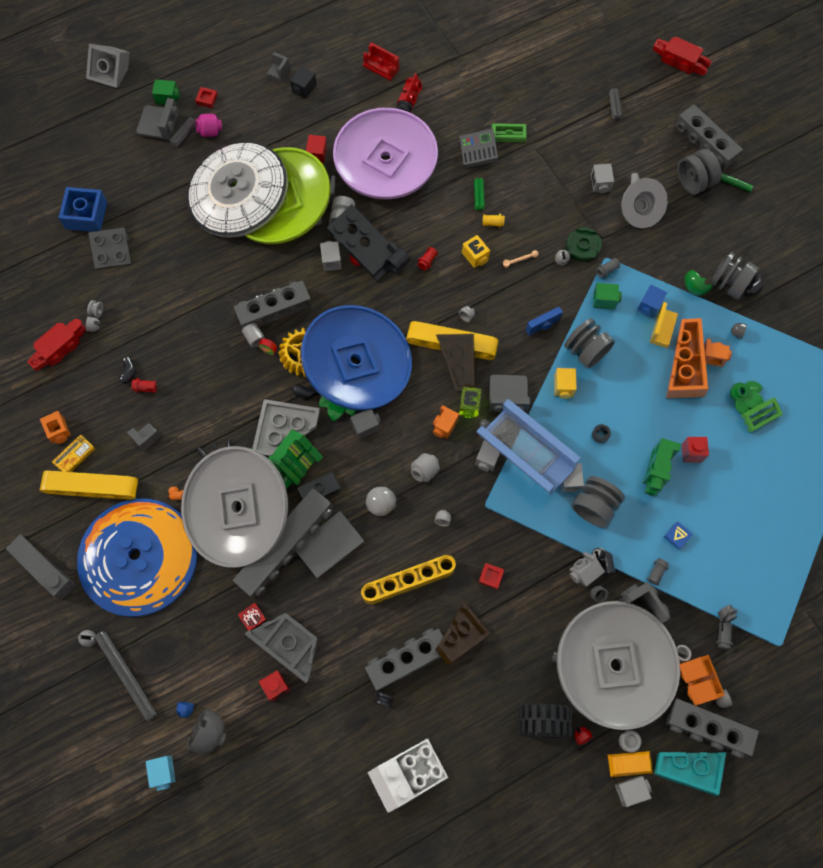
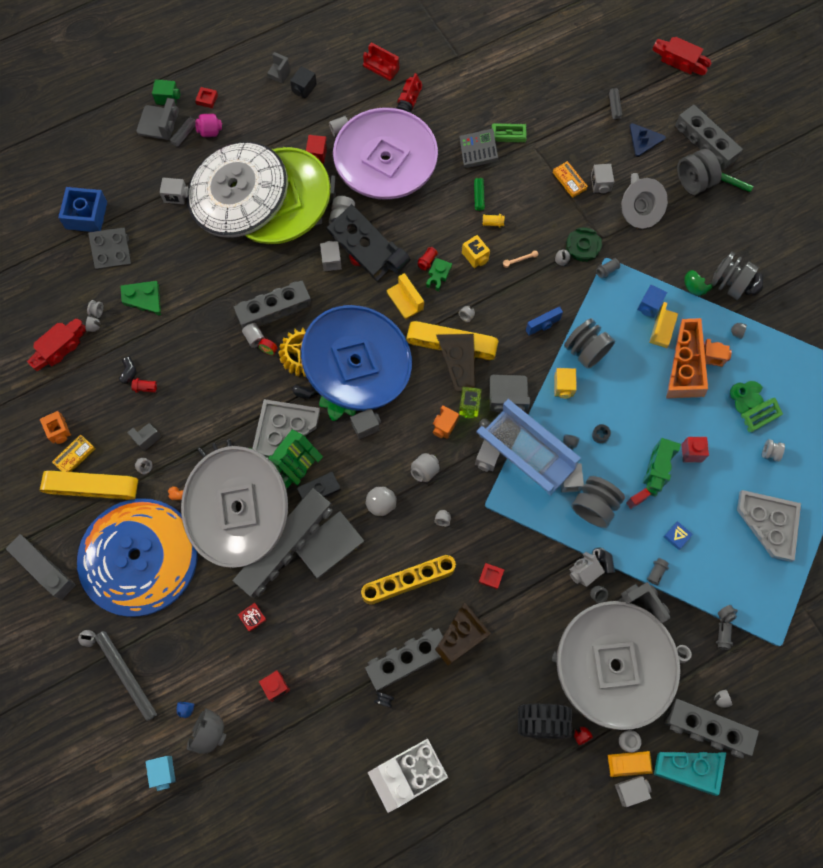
(107, 64): light grey slope -> none
(142, 296): none -> green wing
(148, 465): none -> light grey hinge
(173, 191): none -> light grey brick
(287, 643): dark grey wing -> none
(337, 124): none -> light grey piece
(406, 297): none -> yellow panel
(439, 271): none -> green plate
(570, 179): none -> light orange tile
(570, 440): none -> dark grey hinge
(606, 296): green brick -> none
(638, 498): none -> red tile
(644, 139): none -> dark blue piece
(701, 680): orange piece -> none
(772, 522): none -> light grey plate
(773, 450): none -> light grey wheel

